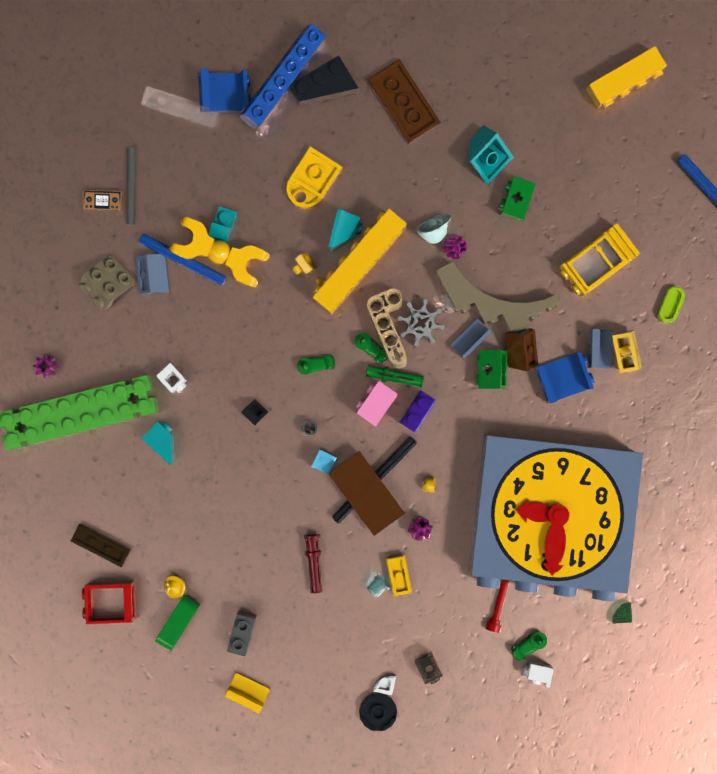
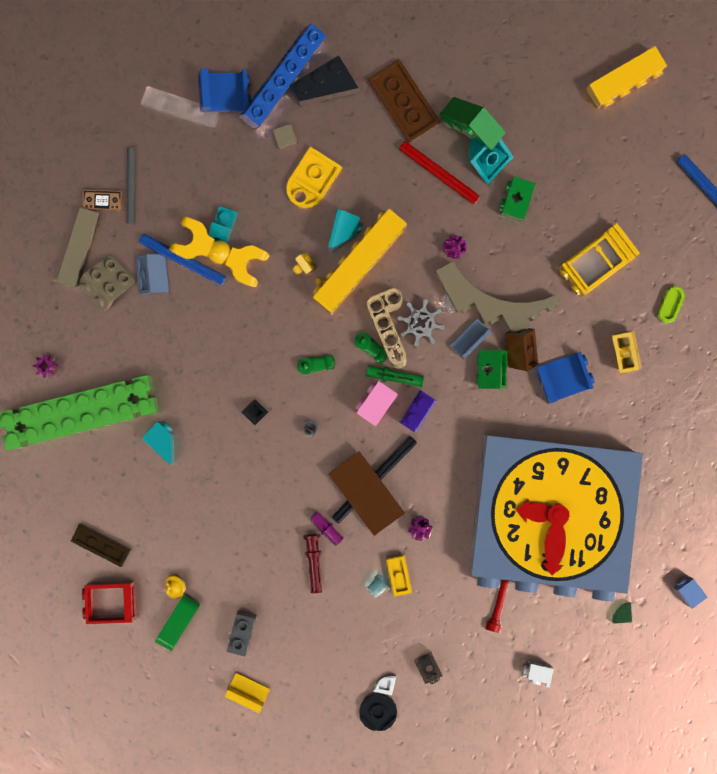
(77, 248): none -> dark tan slope
(166, 375): white brick -> none
(285, 136): none -> dark tan tile
(324, 461): medium azure panel -> none
(326, 528): none -> magenta axle
(429, 484): yellow hinge -> none
(434, 229): light aqua hat -> none
(439, 172): none -> red axle
(472, 121): none -> green wedge
(531, 644): green piece -> none
(600, 348): sand blue panel -> none
(690, 591): none -> medium blue brick

